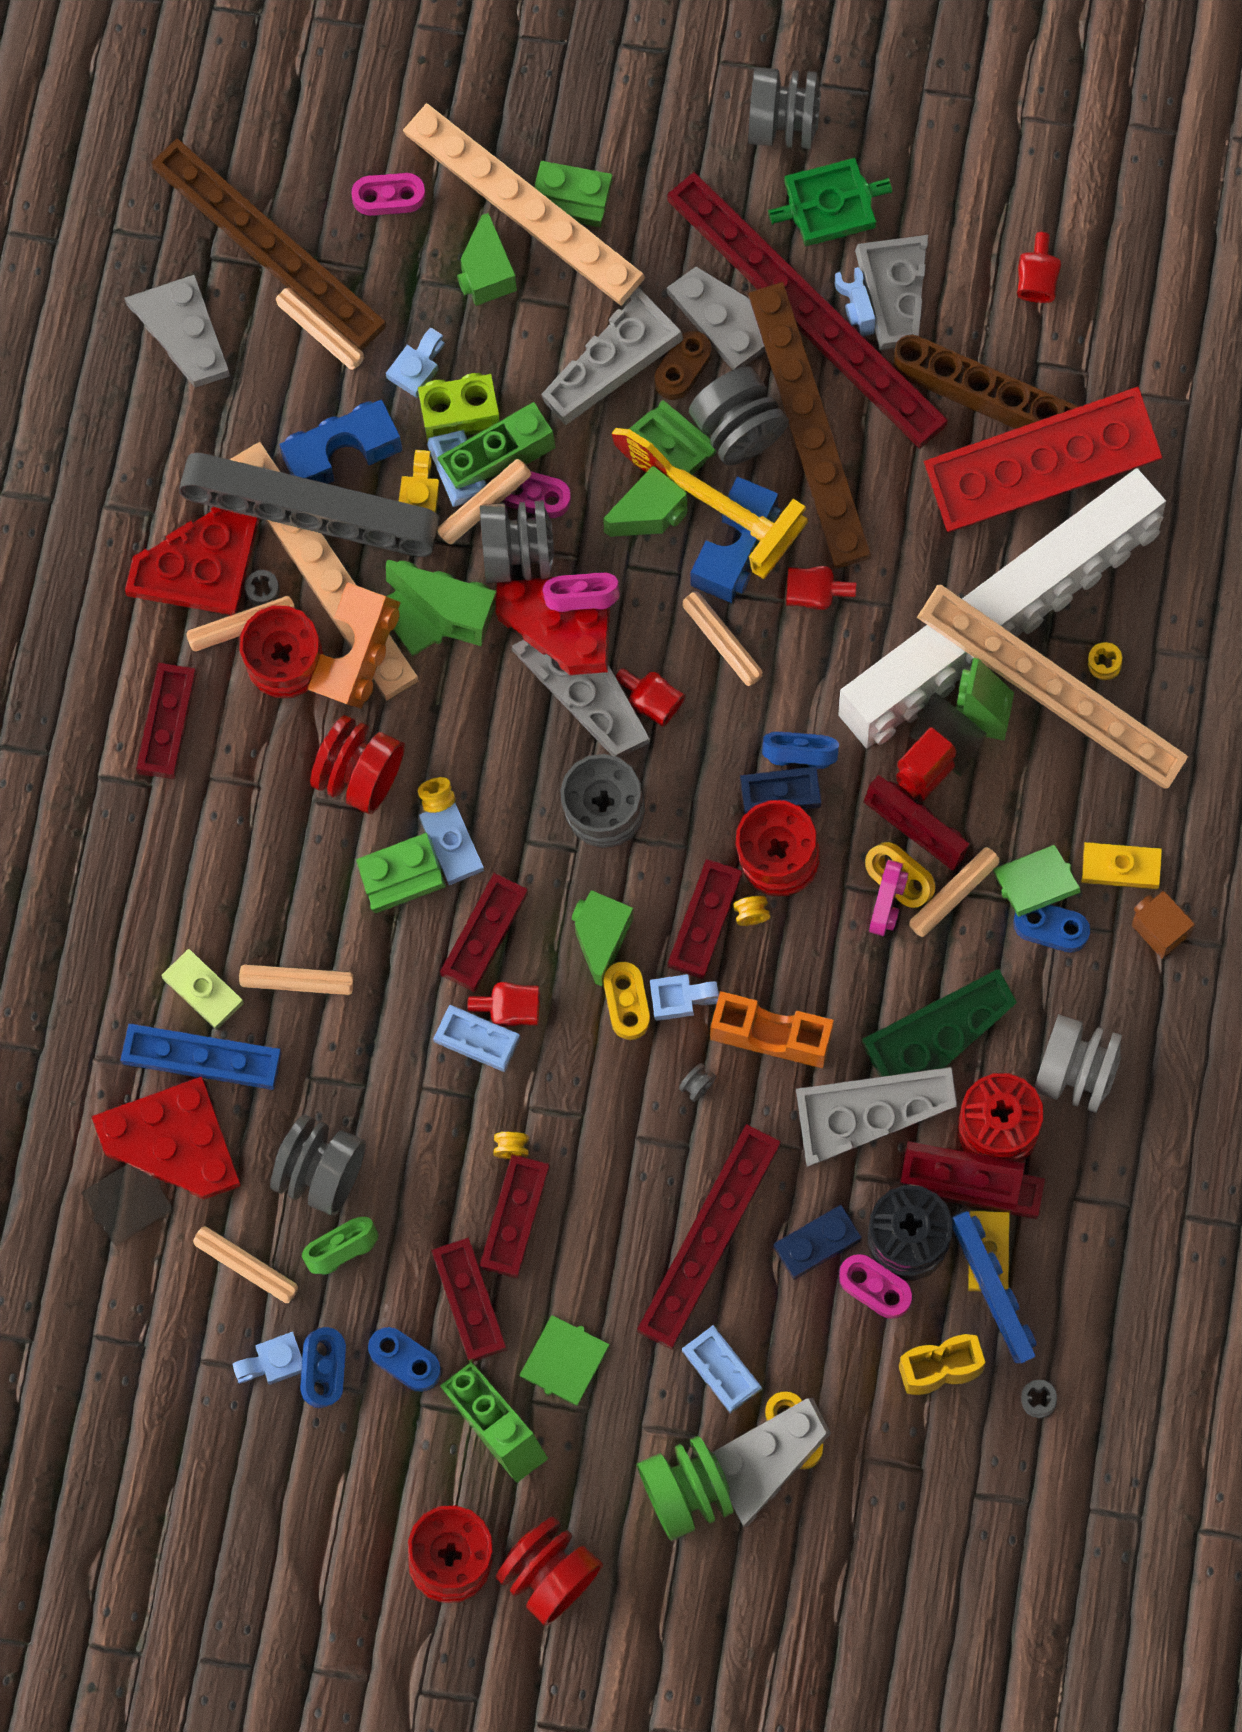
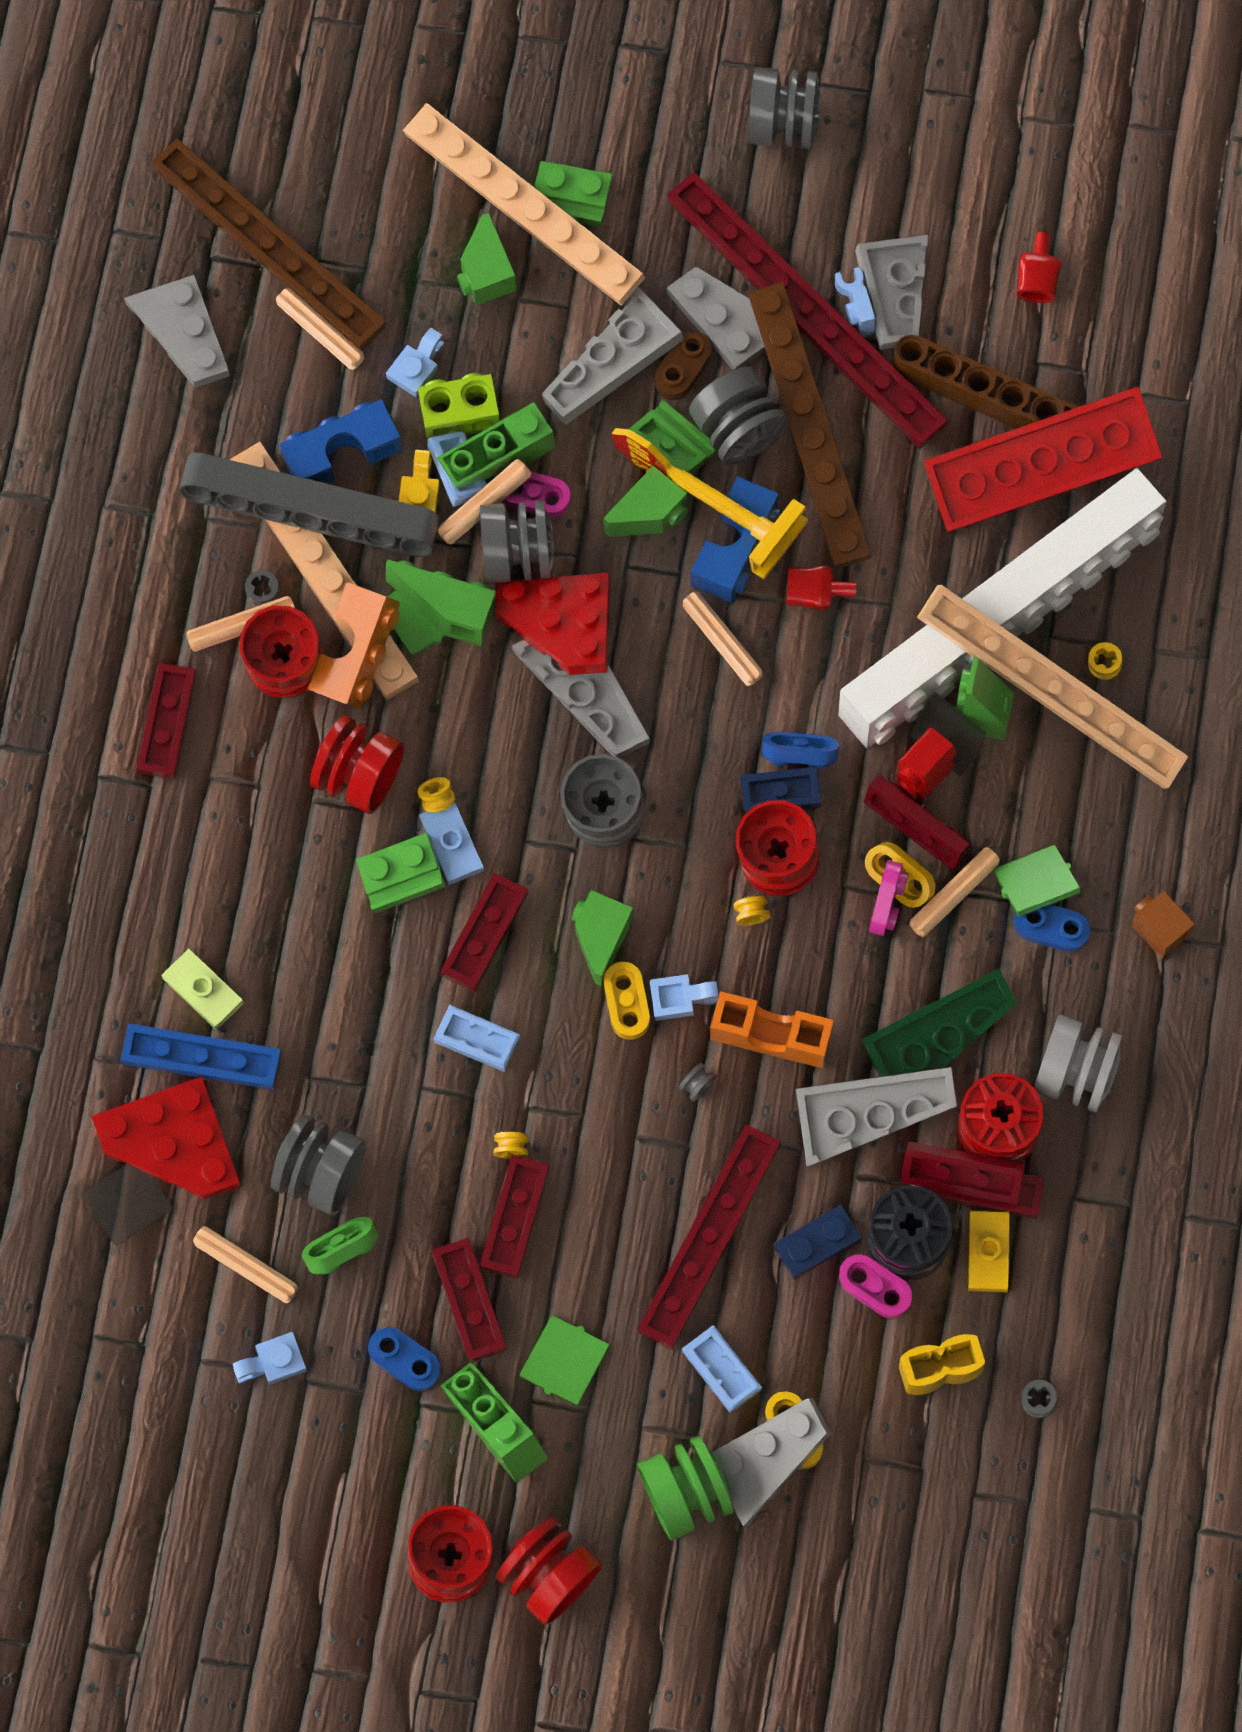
(197, 564): red plate -> none
(296, 979): light nougat axle -> none
(323, 1369): blue plate -> none
(388, 191): dark pink plate -> none
(509, 1004): red piece -> none
(581, 591): dark pink plate -> none
(652, 696): red piece -> none
(705, 919): dark red plate -> none
(830, 202): green plate -> none
(1000, 1301): blue plate -> none
(1121, 865): yellow plate -> none

